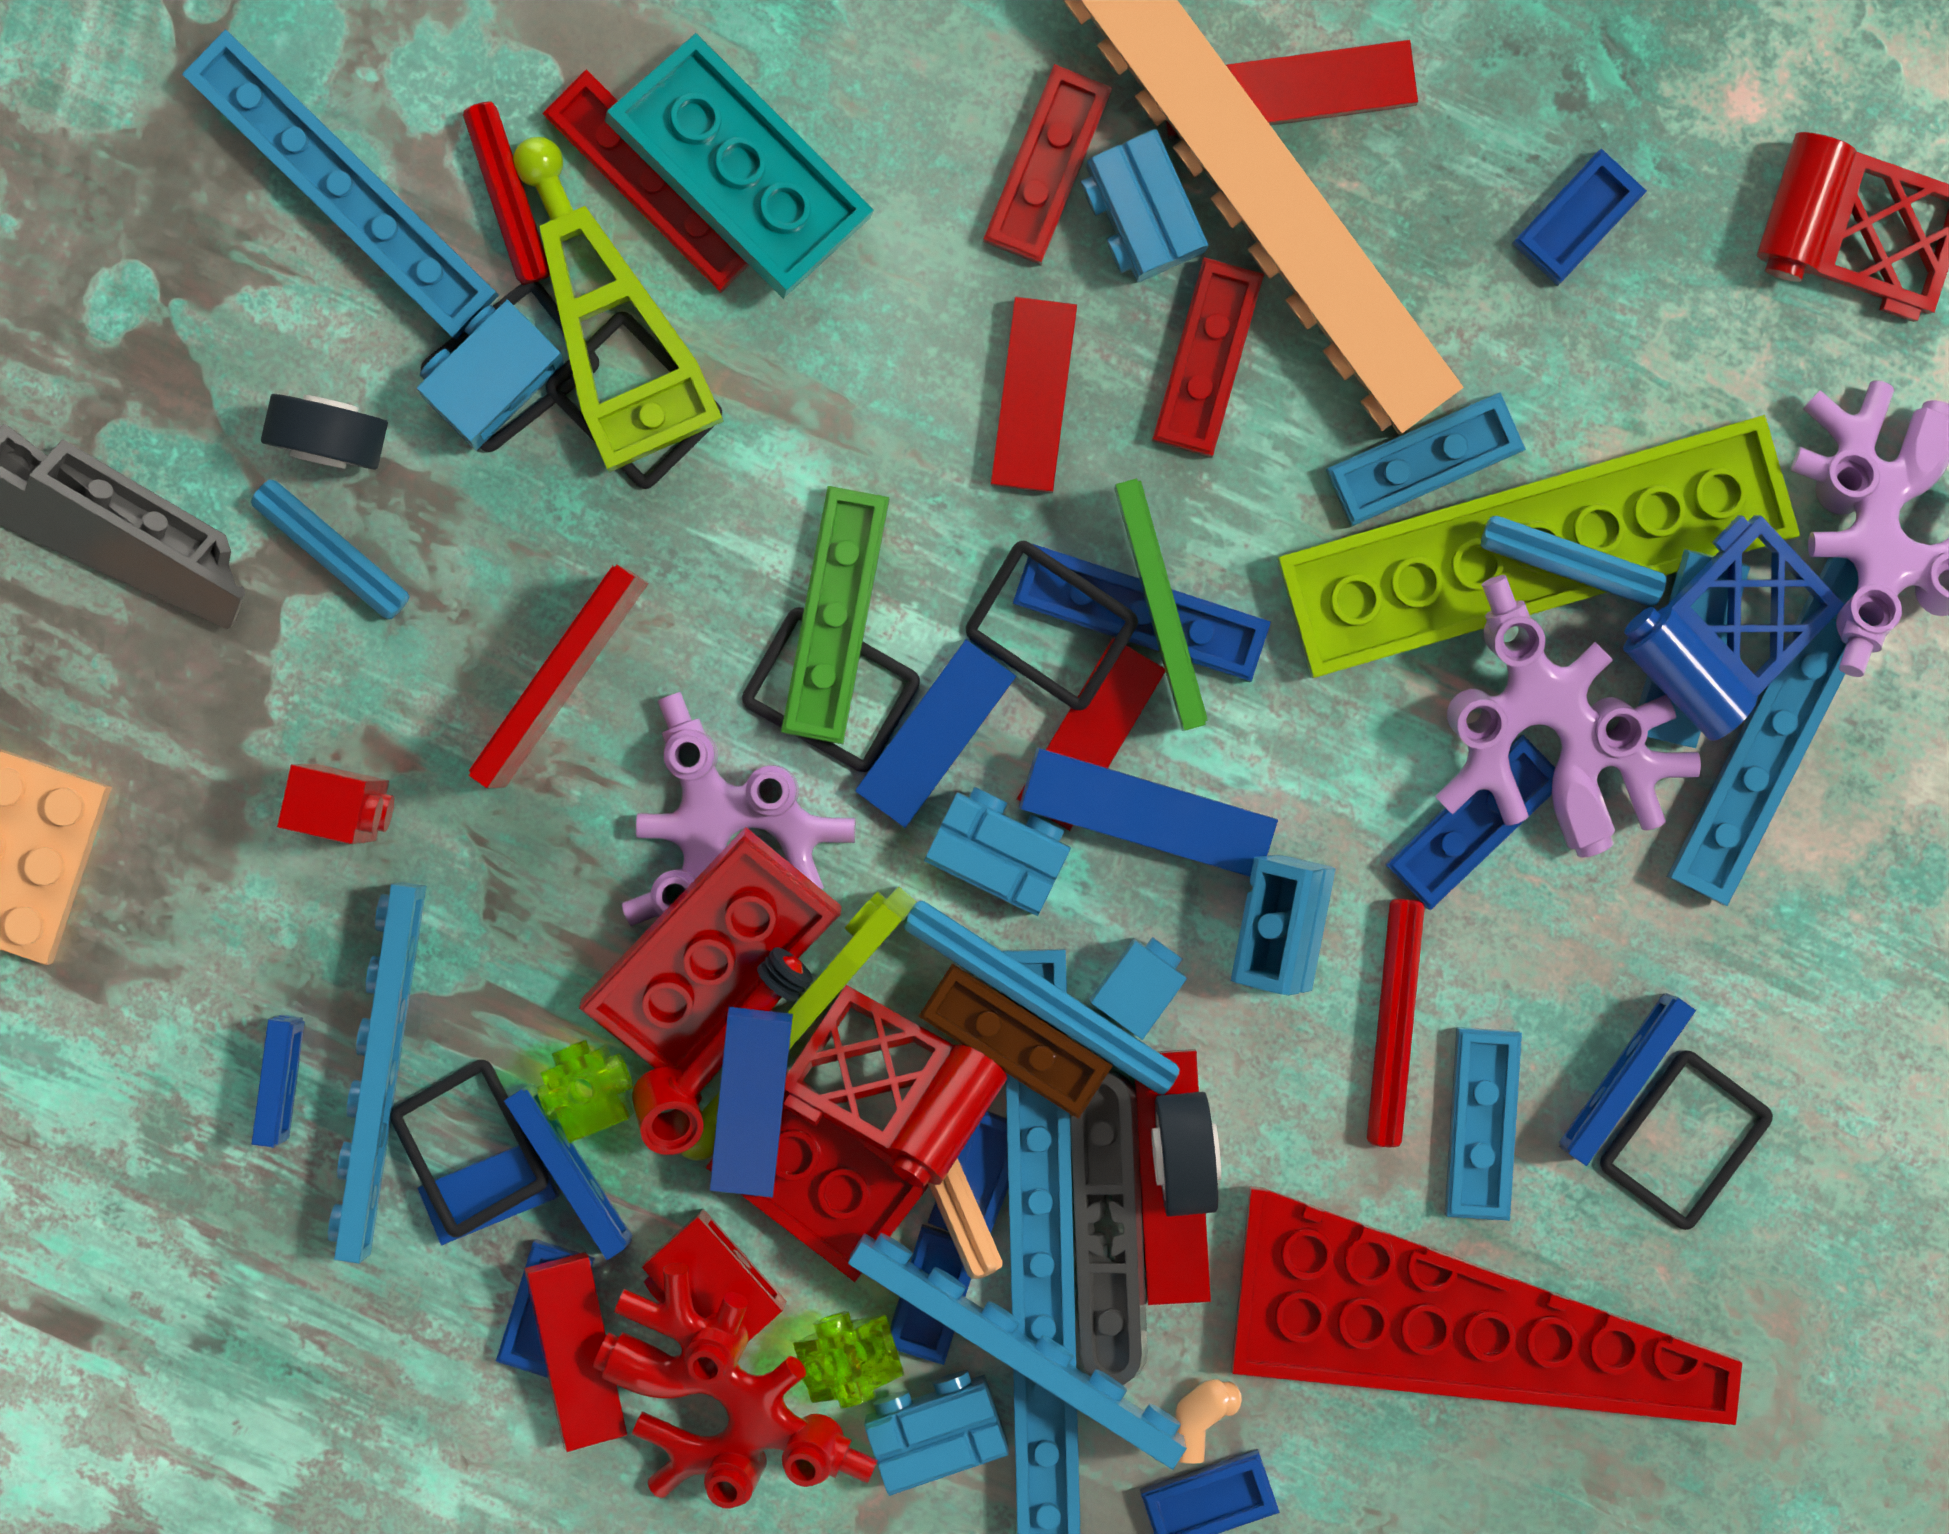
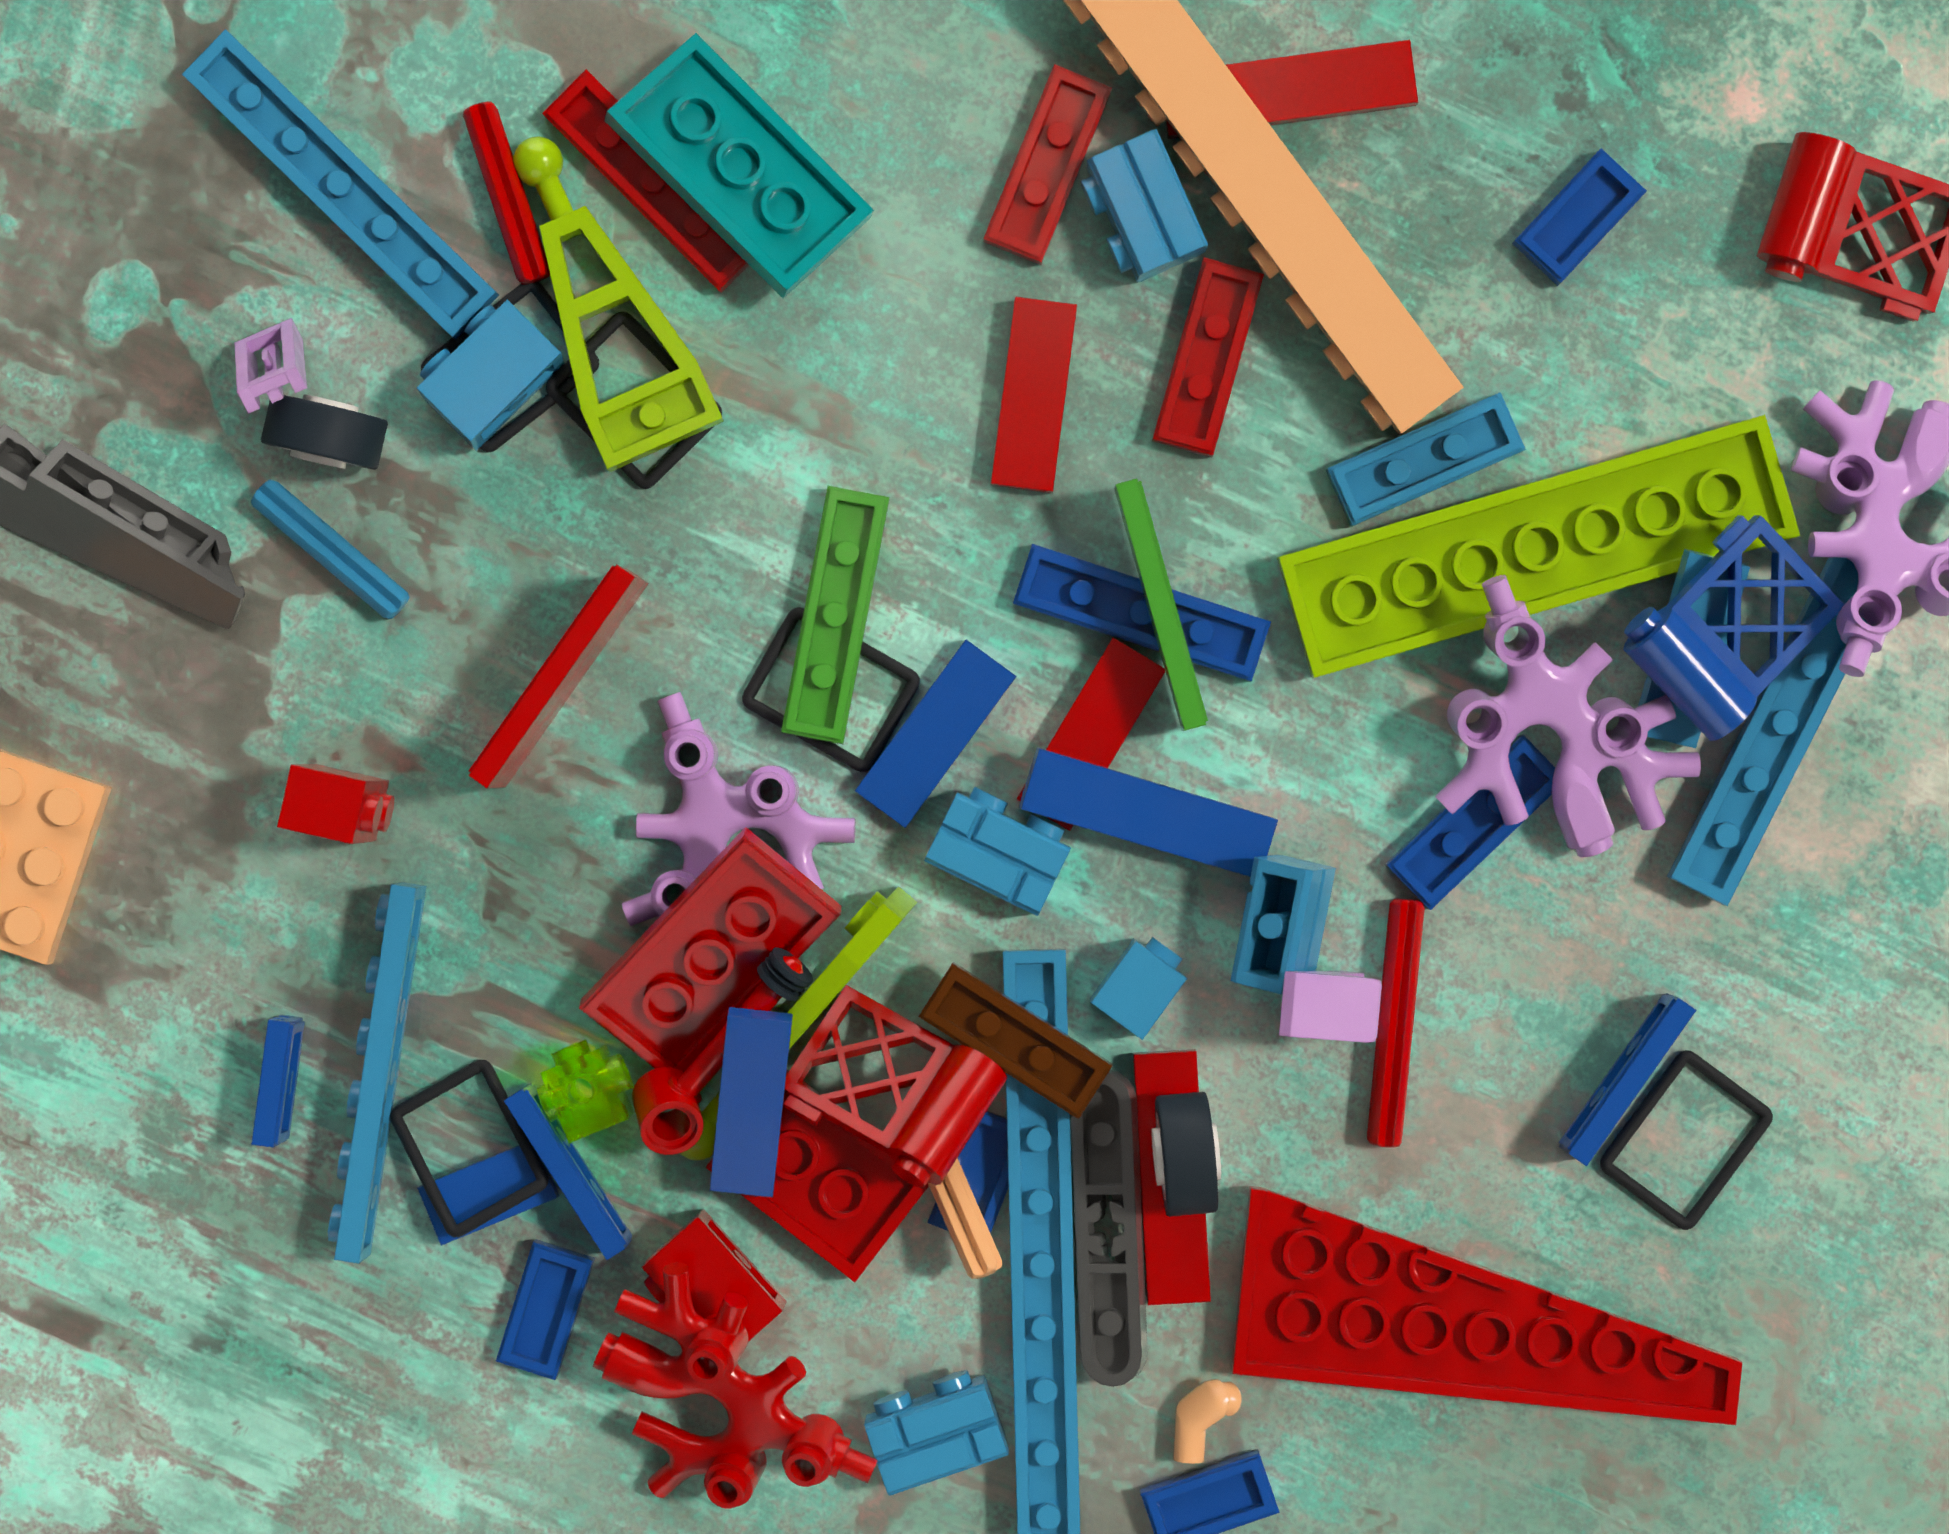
(247, 381): none -> lavender tile
(570, 1339): red tile -> none
(848, 1358): clear neon green brick -> none
(912, 1328): blue tile -> none
(1040, 1361): dark azure plate -> none
(1041, 997): dark azure axle -> none
(1079, 583): black piece -> none
(1330, 1006): none -> lavender slope
(1483, 1123): dark azure tile -> none
(1573, 561): dark azure axle -> none

